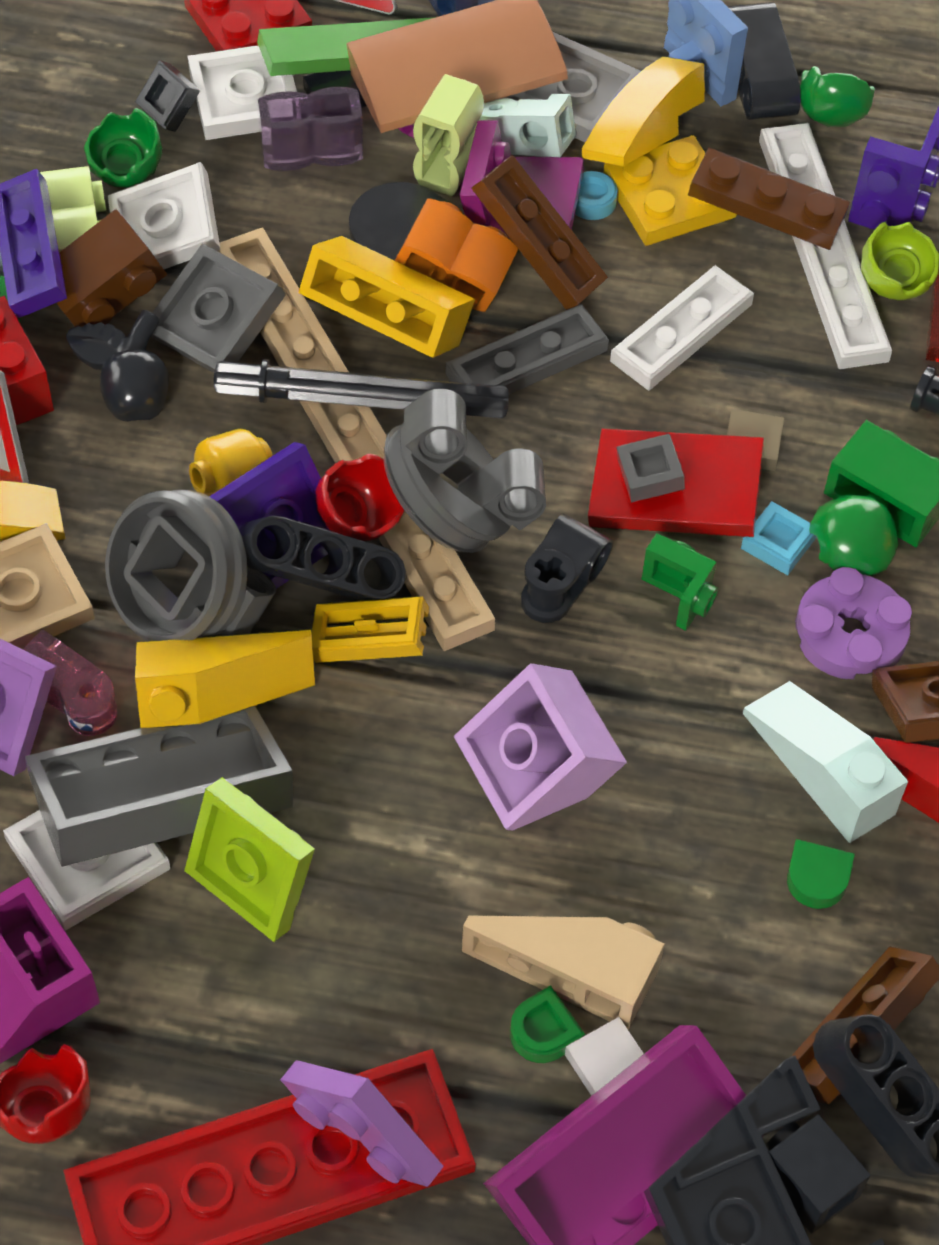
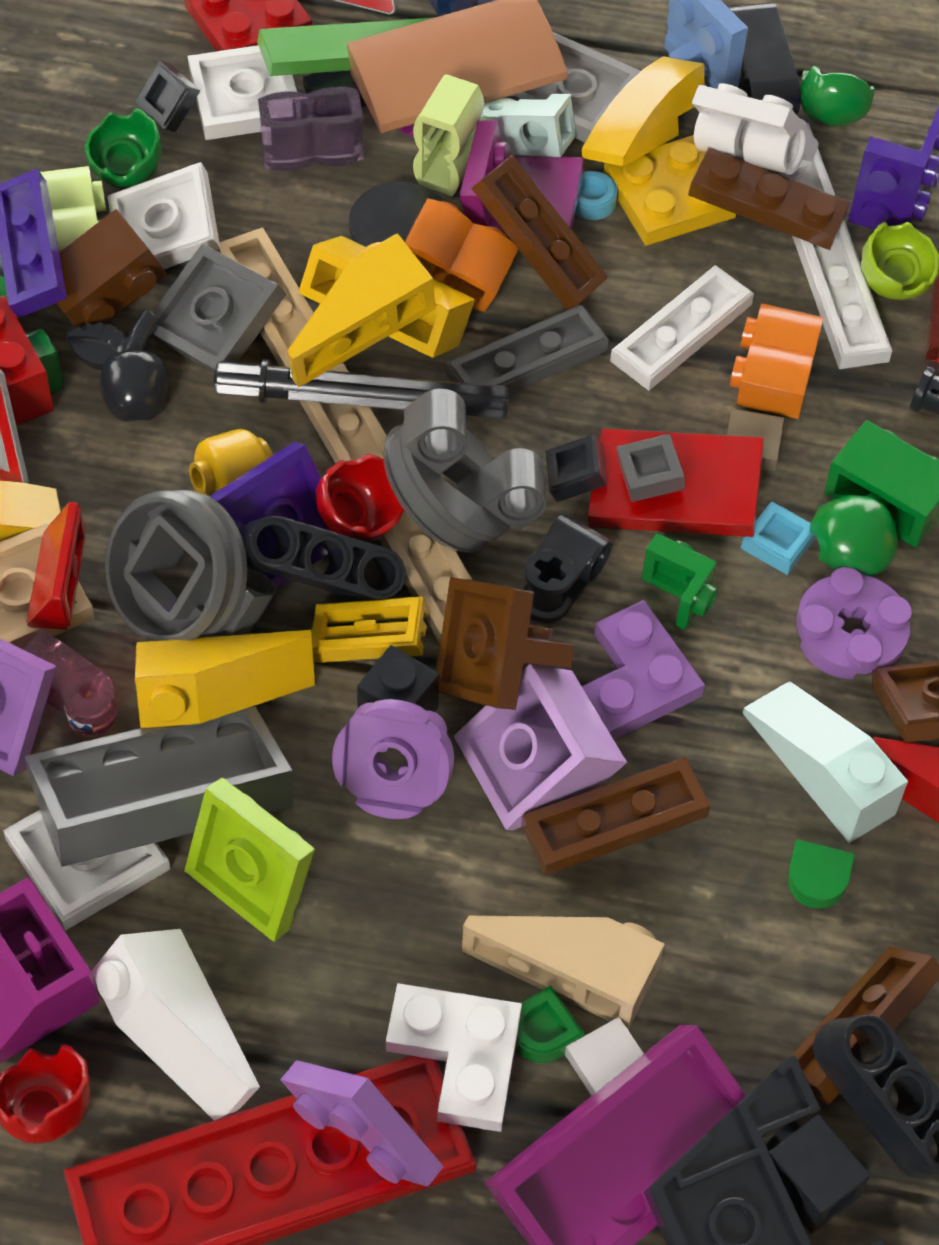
(48, 358): none -> green tile
(58, 571): none -> red slope
(174, 1018): none -> white slope
(367, 303): none -> yellow slope
(400, 678): none -> black brick
(416, 735): none -> medium lavender plate
(473, 1037): none -> white plate
(489, 640): none -> reddish brown bracket
(576, 468): none -> black tile
(615, 816): none -> reddish brown plate
(650, 672): none -> medium lavender plate
(752, 129): none -> white plate
(777, 361): none -> orange brick

